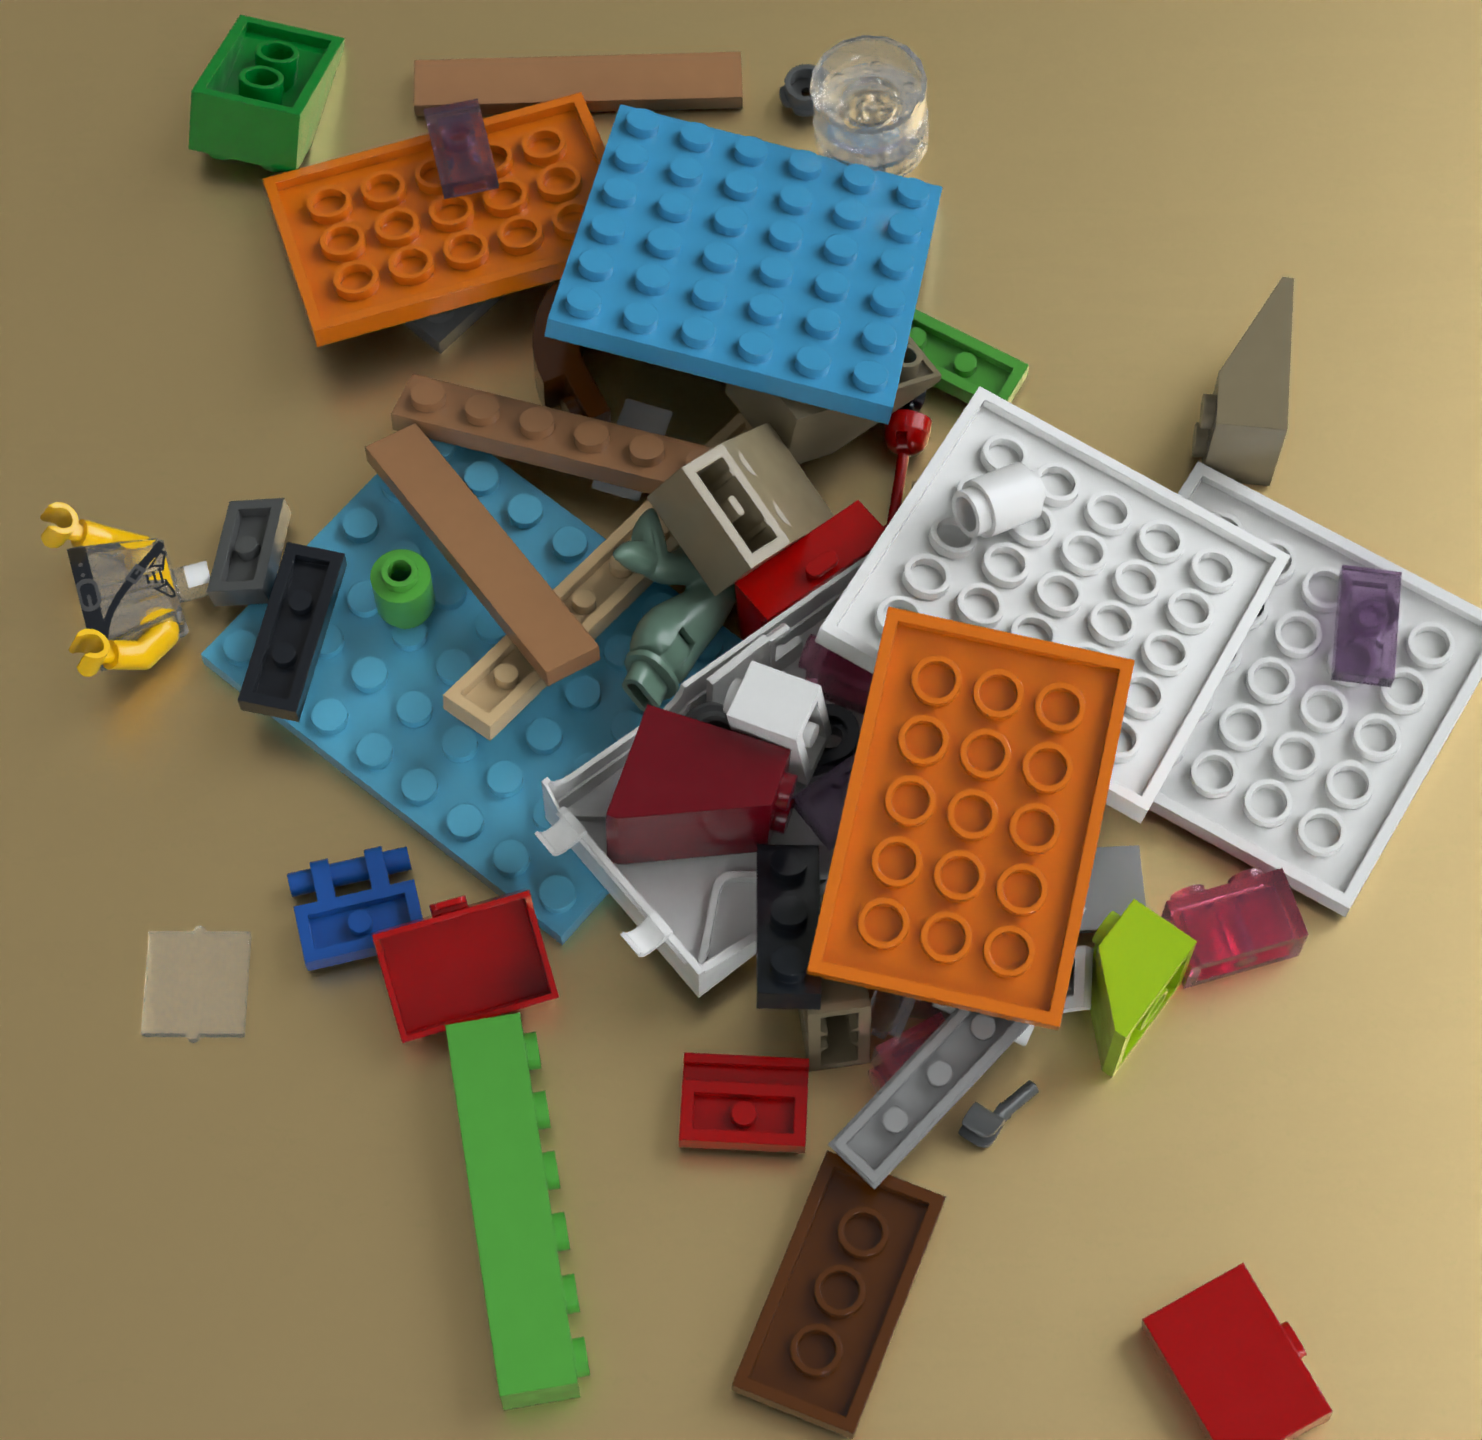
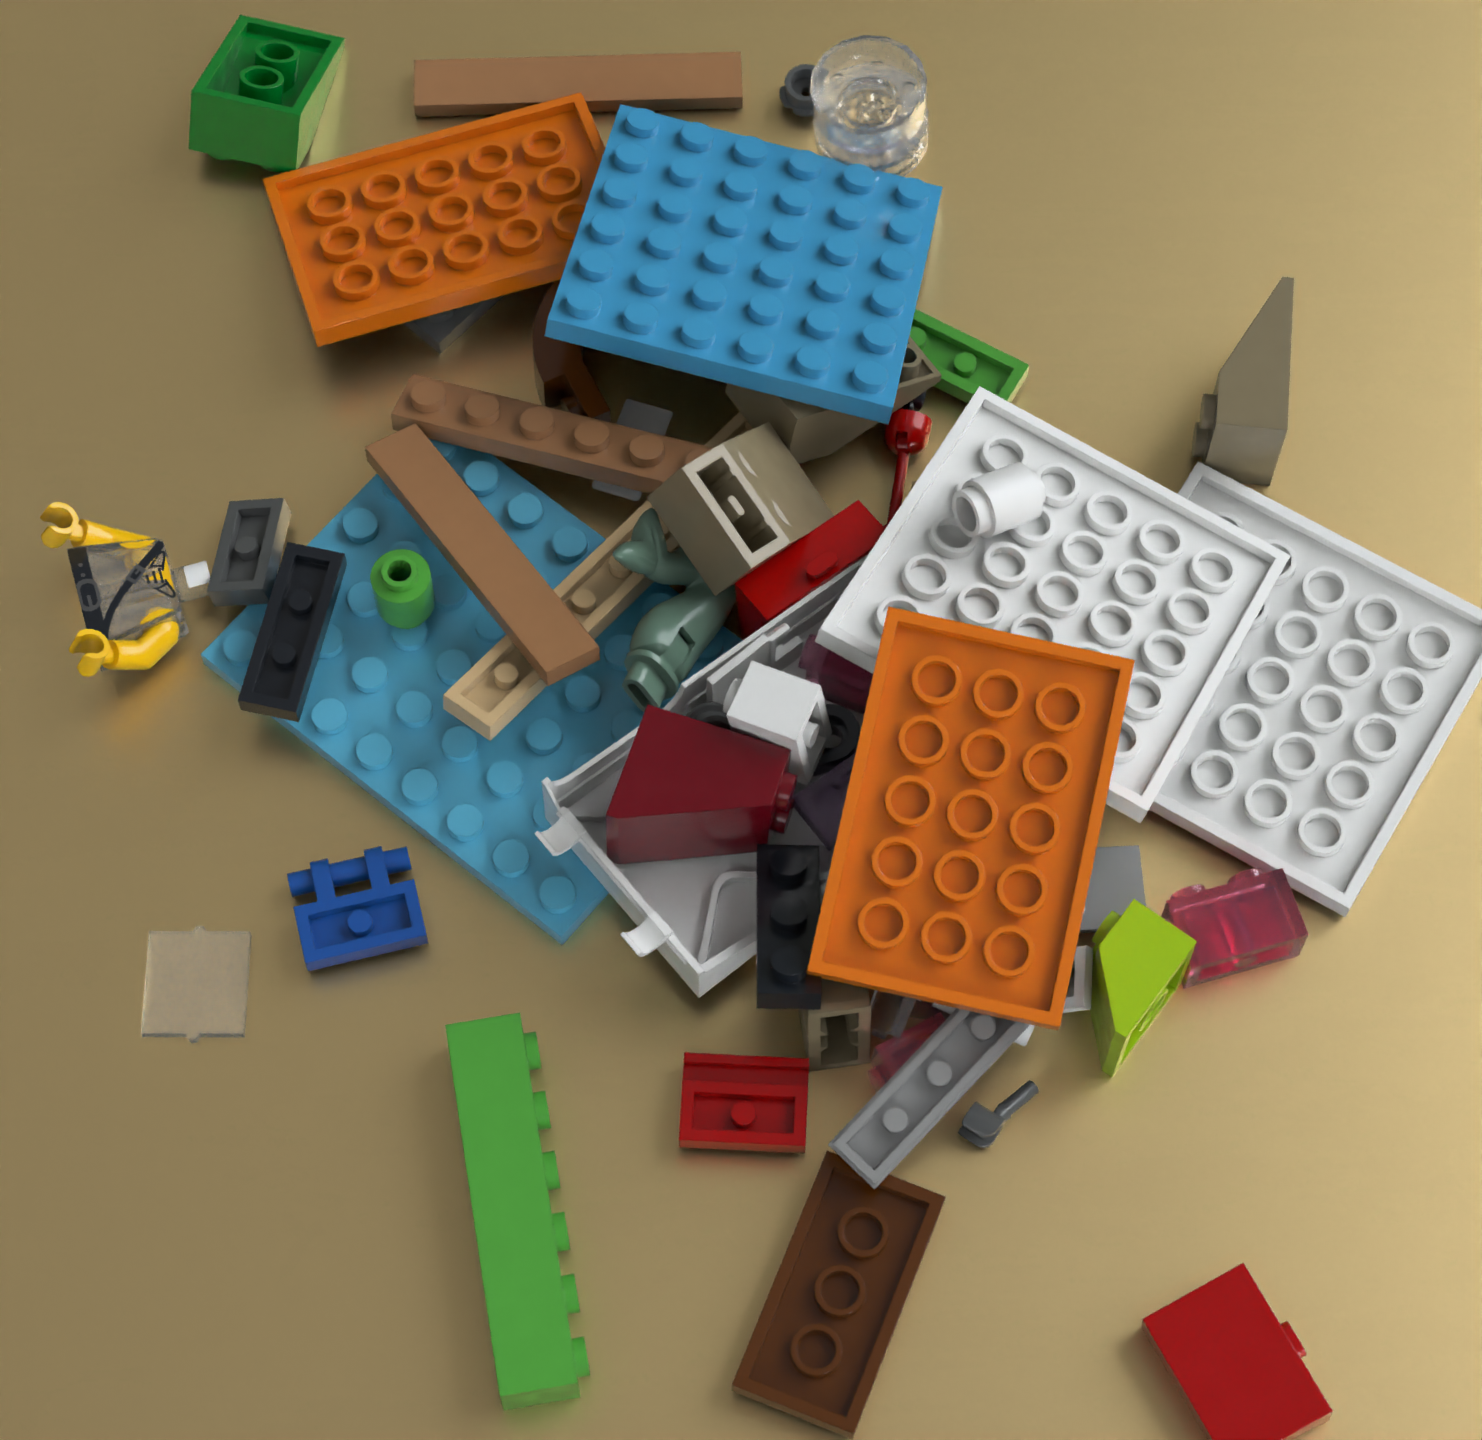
(461, 148): plate -> none
(464, 963): red container -> none
(1366, 626): clear purple plate -> none

